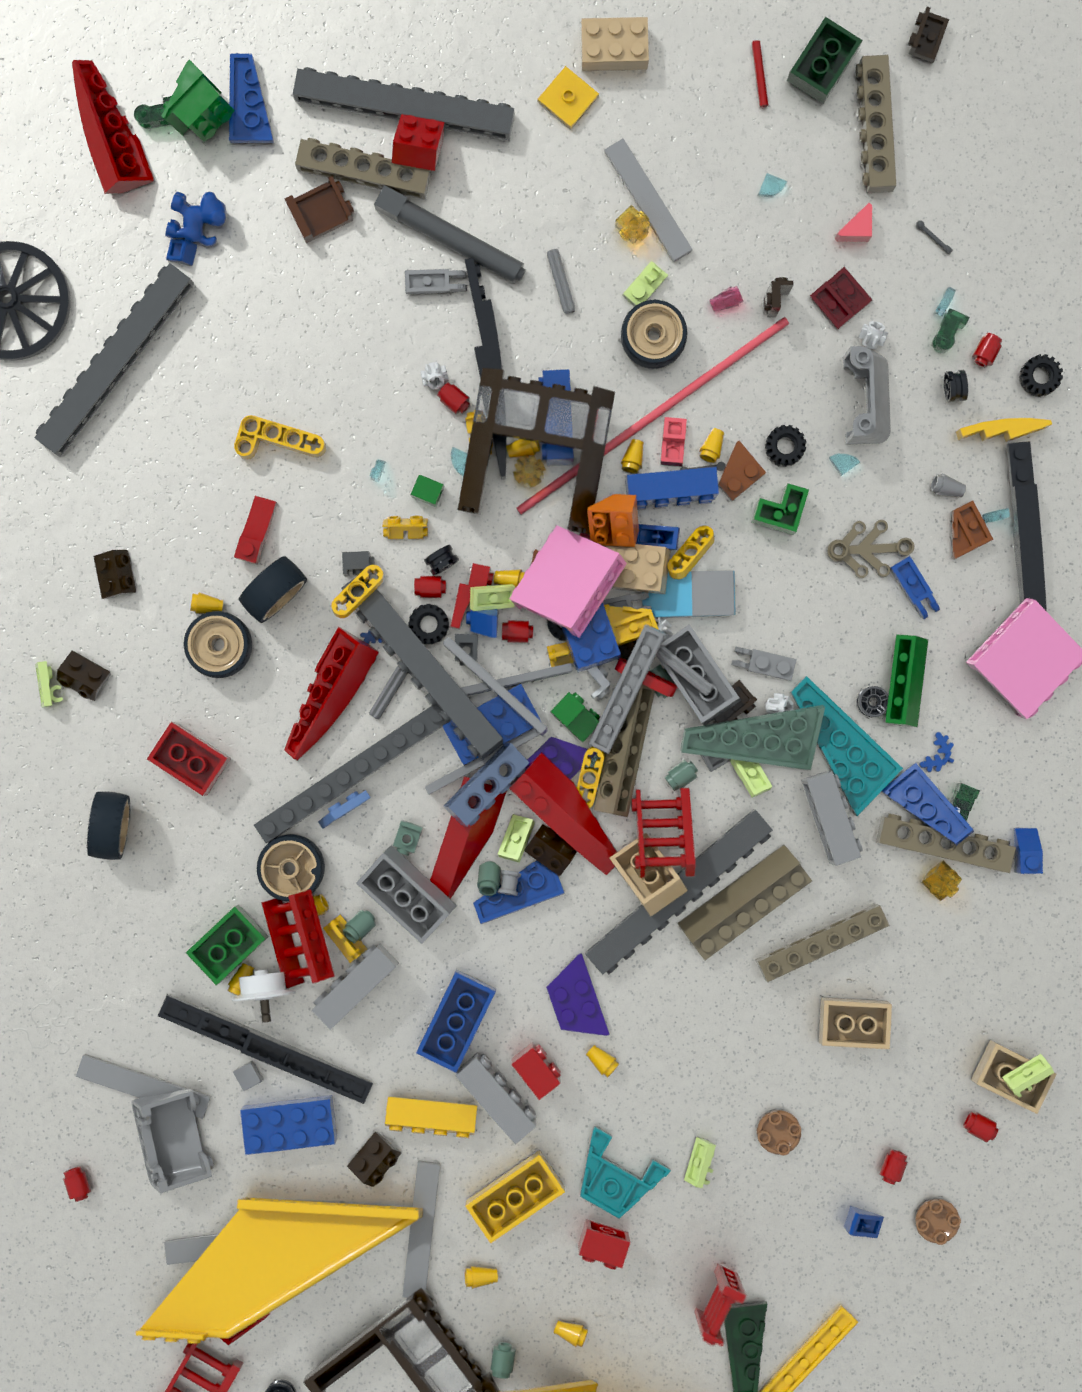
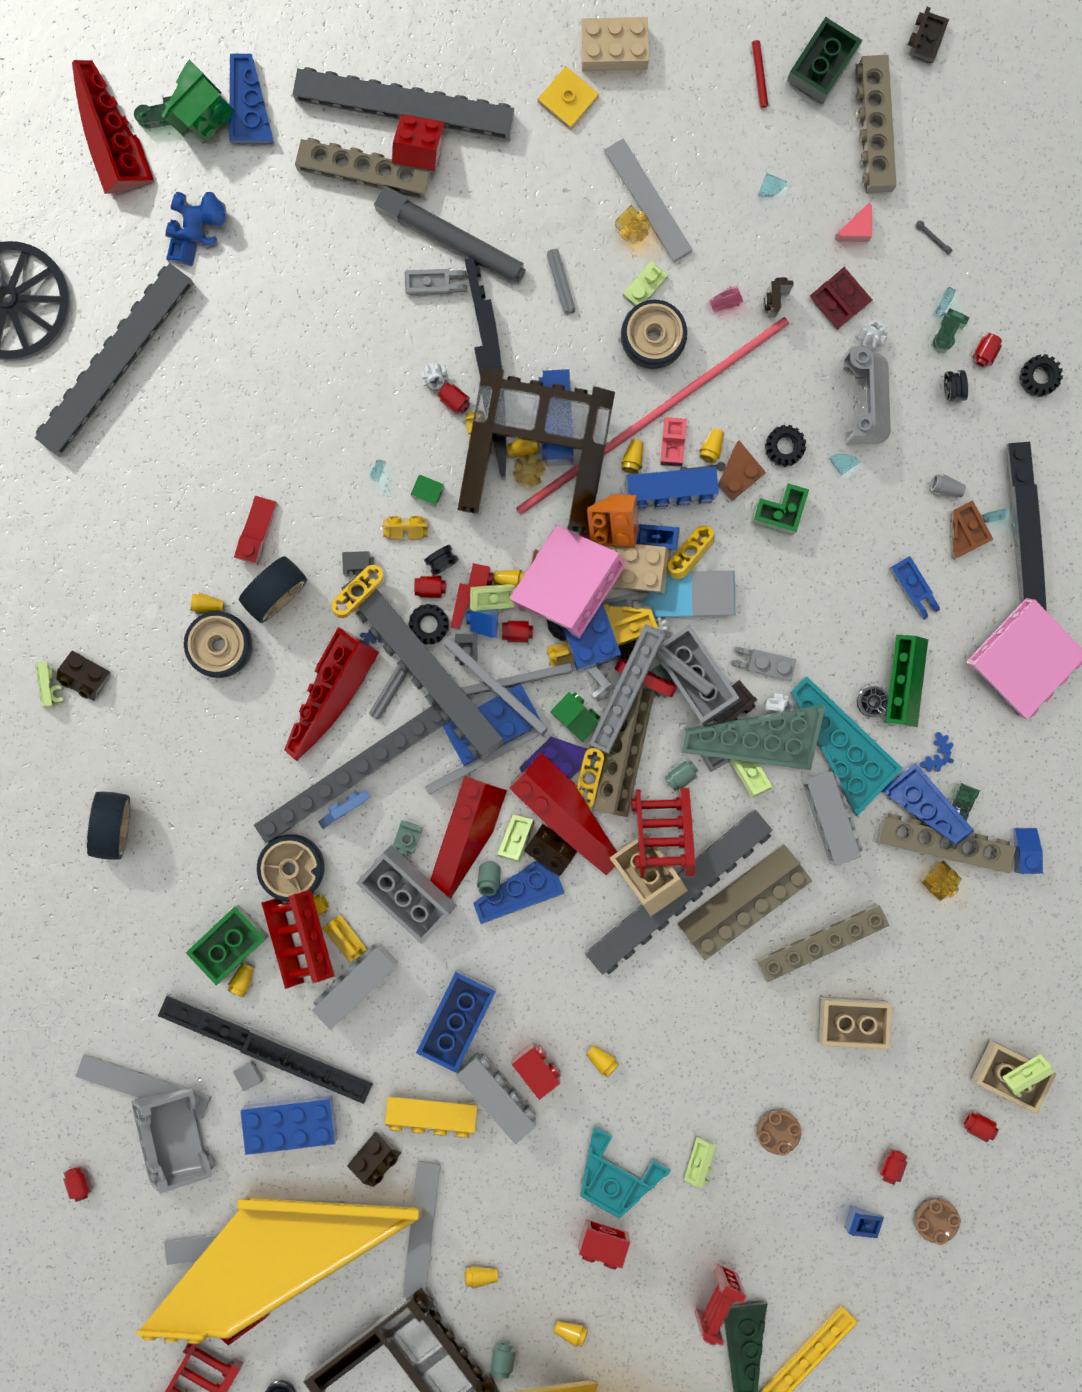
(114, 573): dark brown bracket -> none
(188, 758): red brick -> none
(263, 987): white piece -> none
(281, 440): yellow beam -> none
(320, 210): reddish brown panel -> none
(359, 926): sand green brick -> none
(458, 460): clear light blue tile -> none
(458, 804): sand blue brick -> none
(509, 883): light grey bush -> none
(515, 1196): yellow brick -> none
(576, 1000): dark purple wing -> none
(866, 549): dark tan plant -> none
(1010, 428): yellow slope -> none

